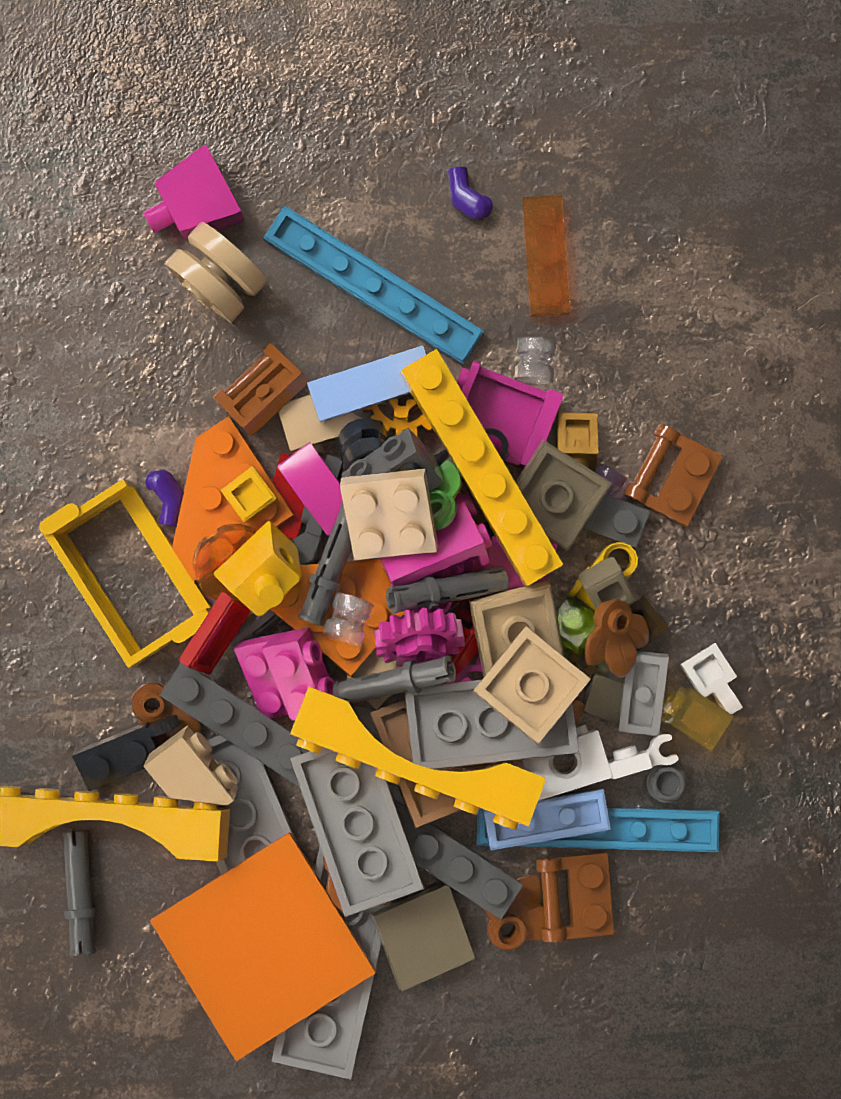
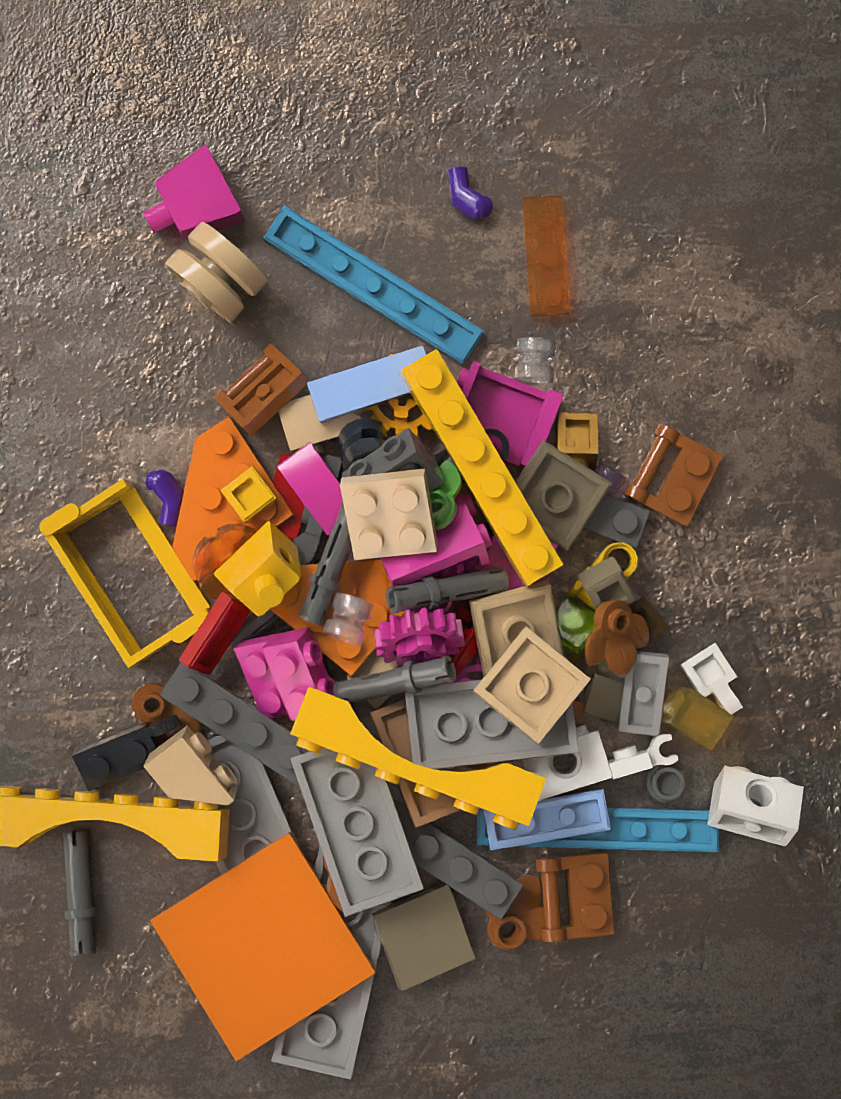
(734, 811): none -> white brick

